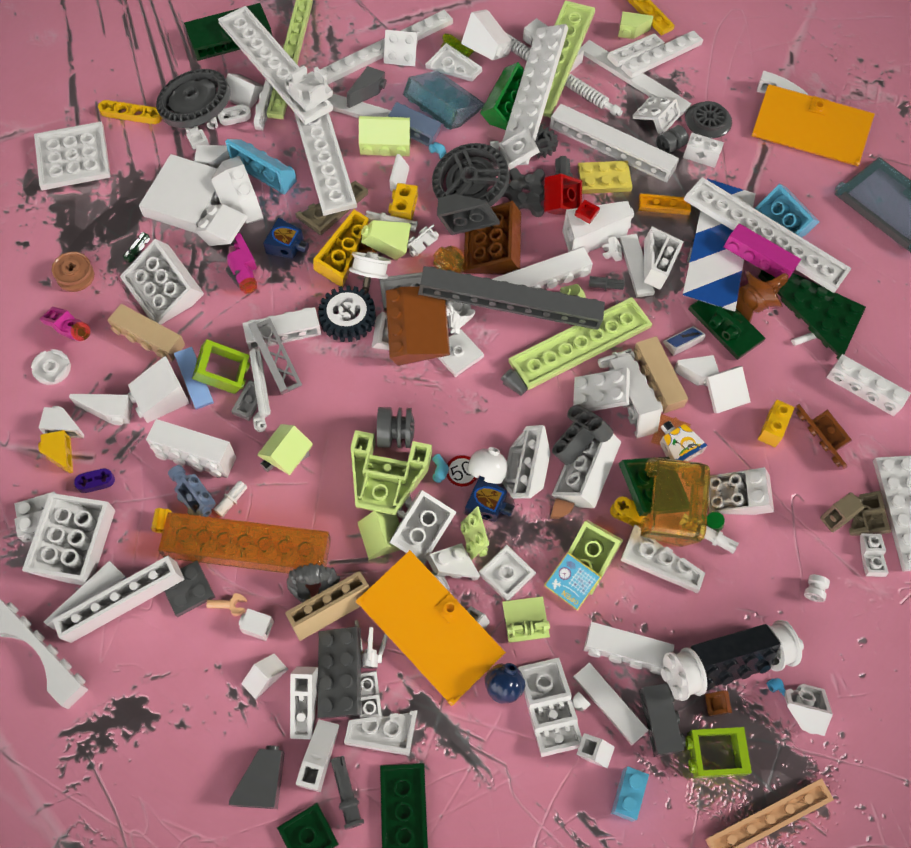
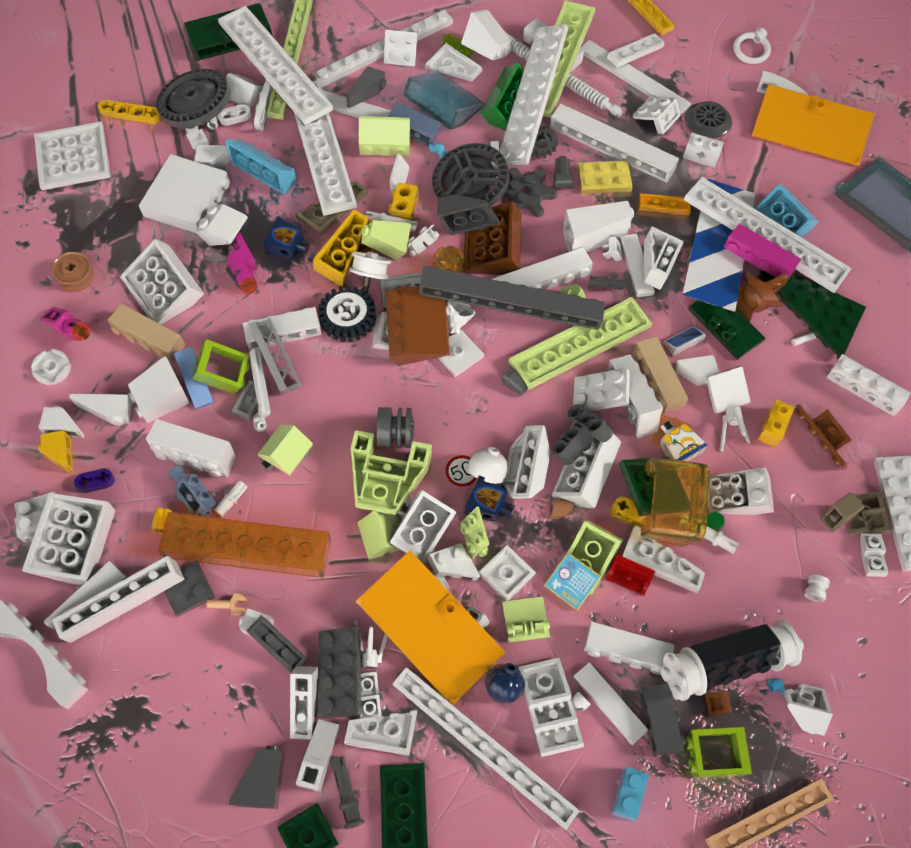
(136, 247): axle -> none
(236, 190): white wedge -> none
(263, 675): white slope -> none
(276, 644): none -> dark grey tile
(309, 88): white panel -> none
(310, 575): dark grey piece -> none
(327, 606): tan brick -> none
(441, 470): medium azure arm -> none
(486, 748): none -> white plate
(518, 147): white tile -> none
(562, 194): red slope -> none
(587, 211): red plate -> none
(595, 750): white brick -> none
(604, 362): white axle -> none
(630, 575): none -> red hinge
(634, 24): yellowish green slope -> none
(662, 54): white plate -> none
(672, 139): dark grey wheel -> none
(734, 418): none -> white plant
(758, 36): none -> white piece

